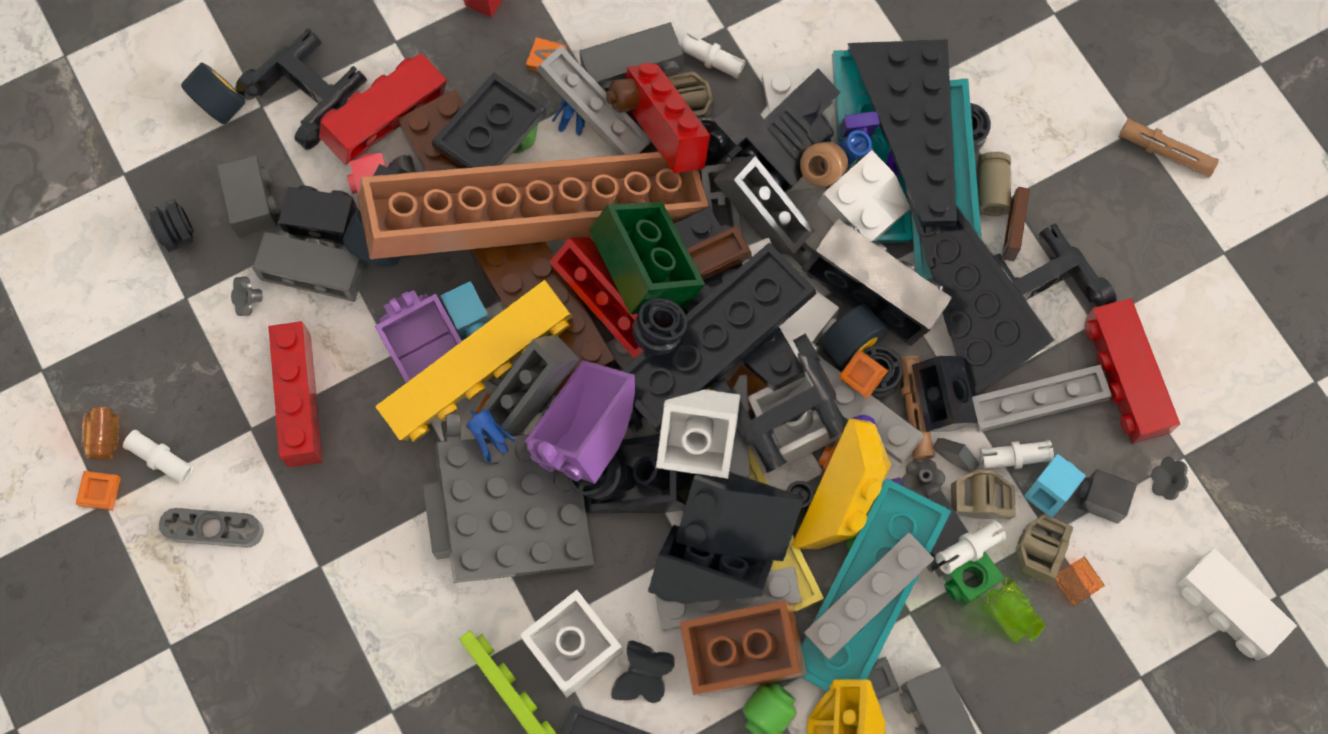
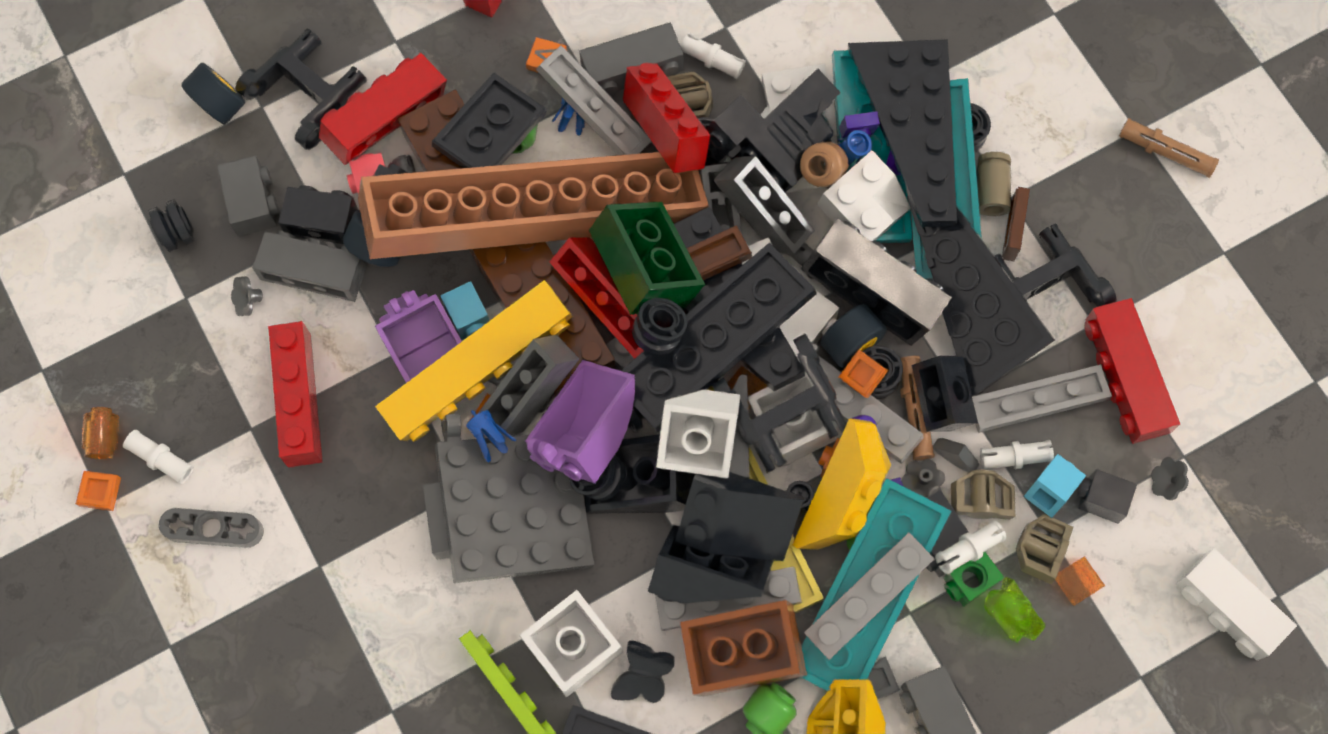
(623, 95): reddish brown piece -> none

